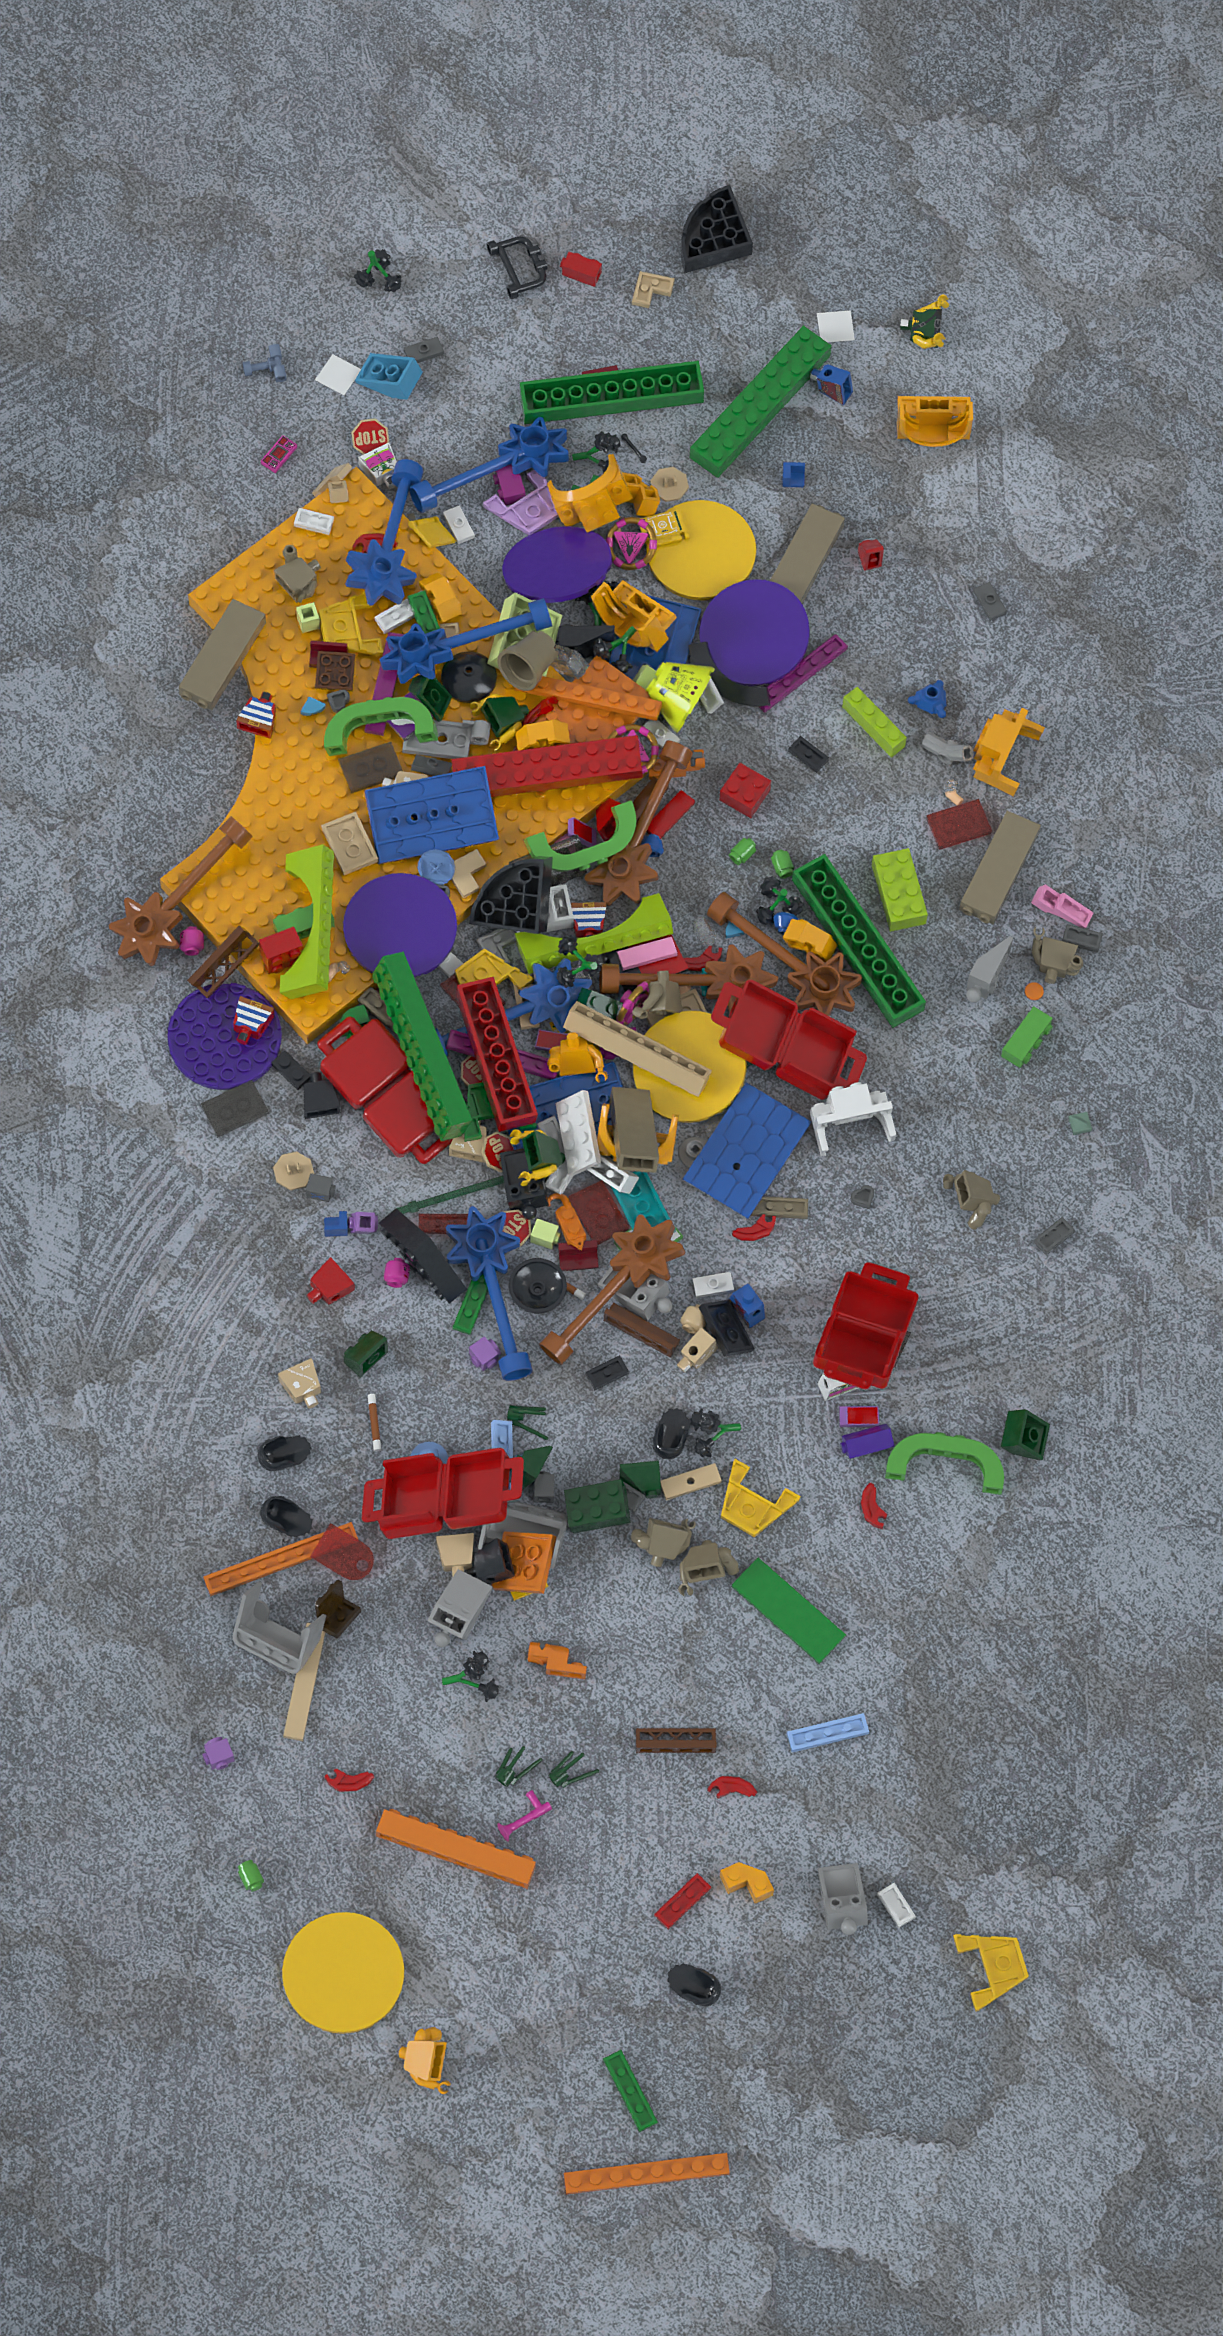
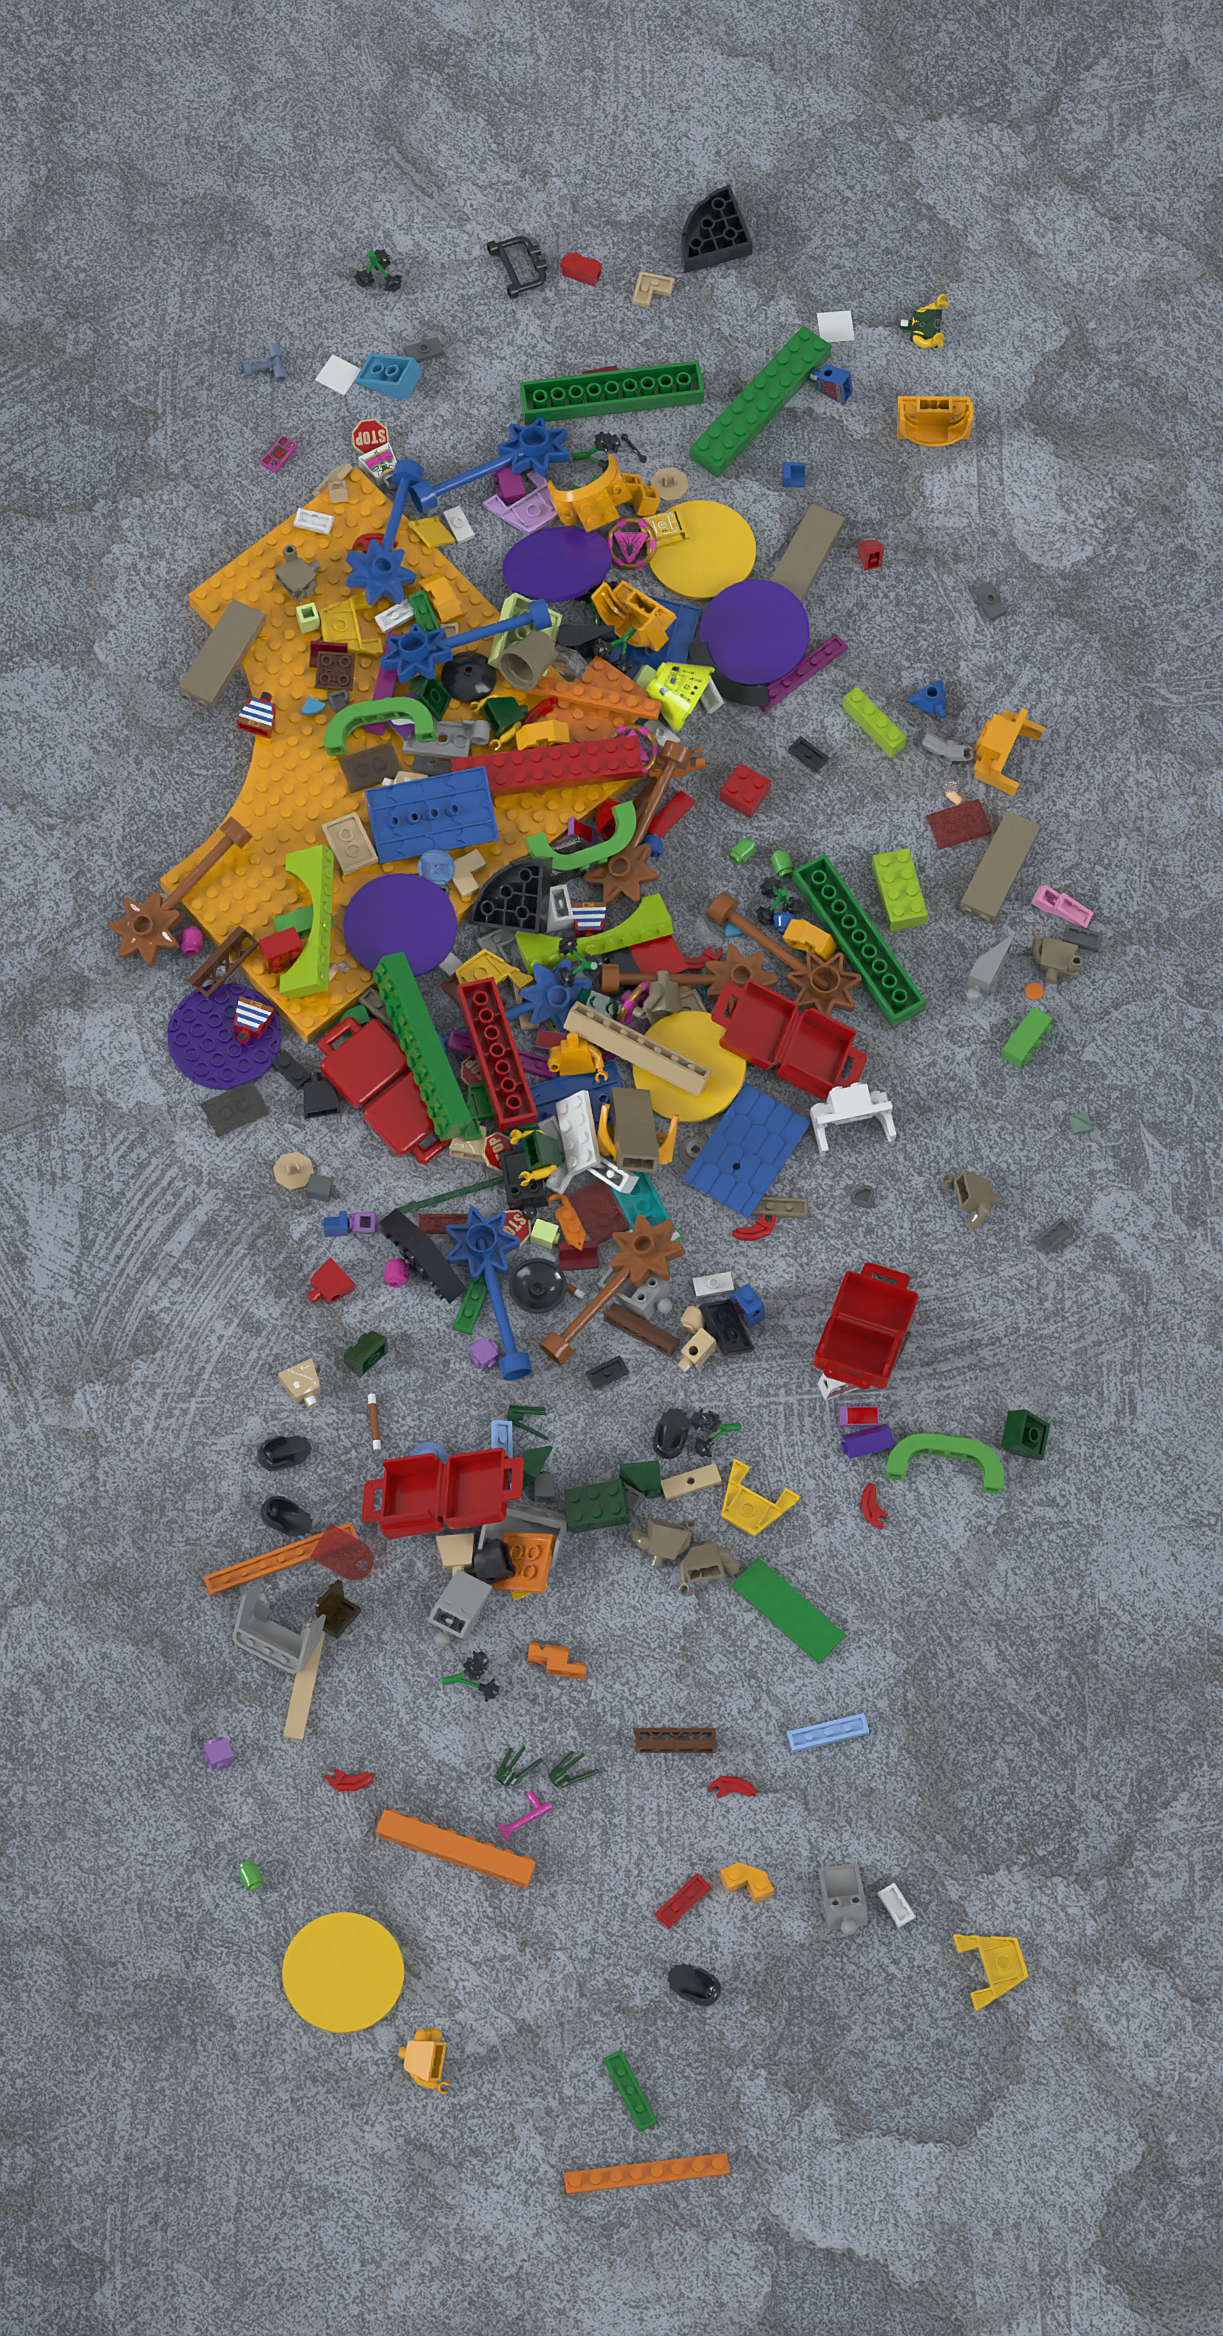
(647, 953): bright pink tile -> none

